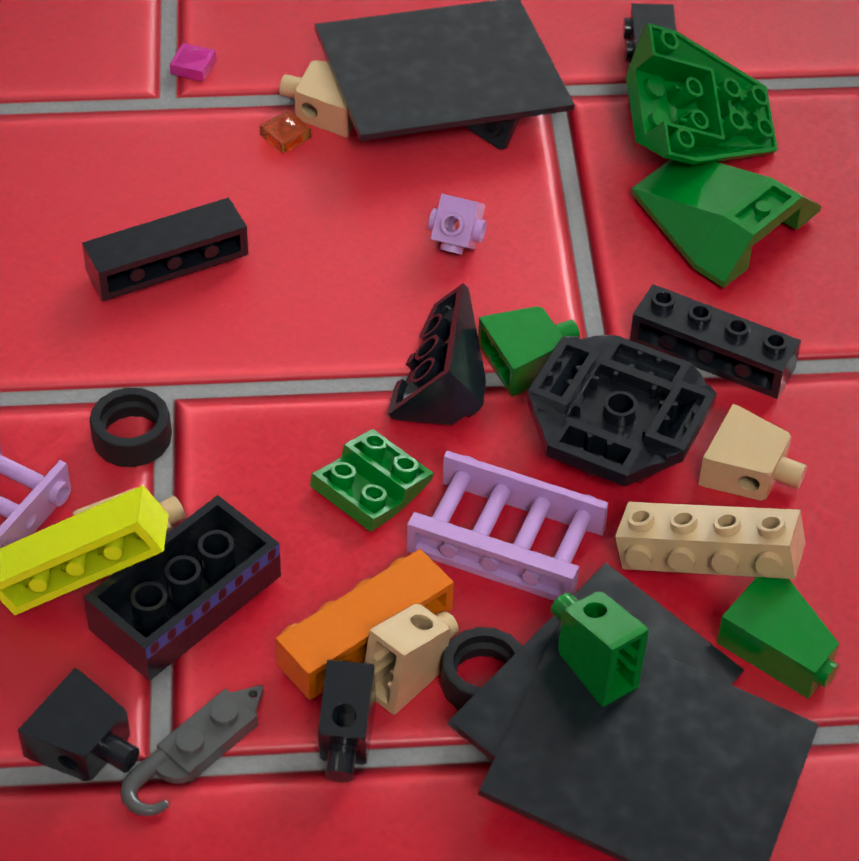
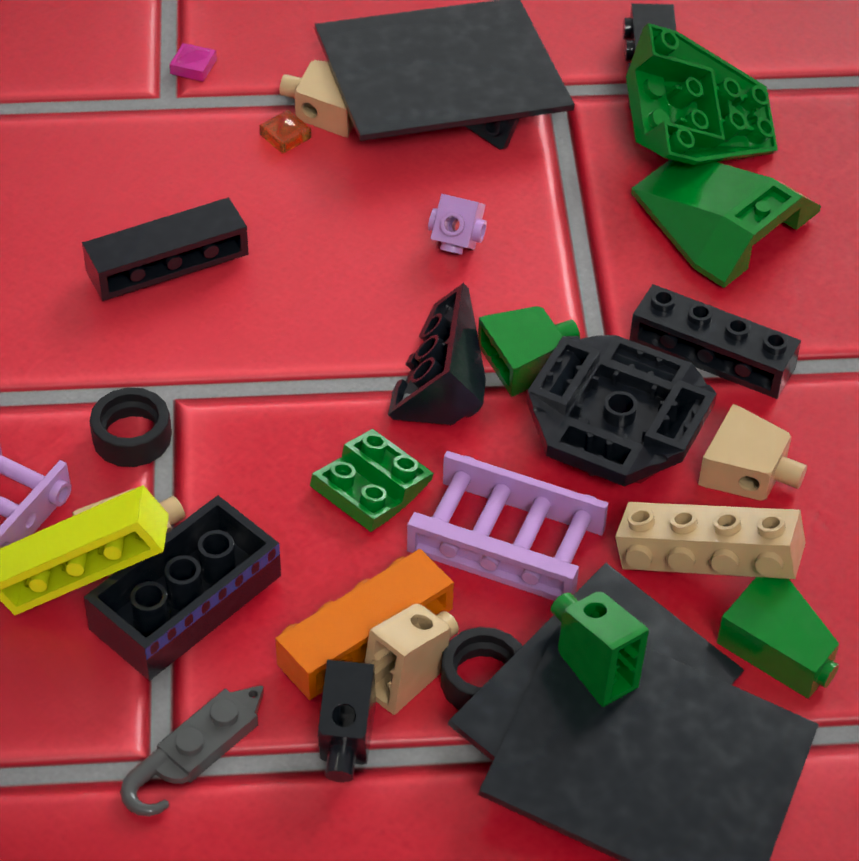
(79, 730): black torso -> none

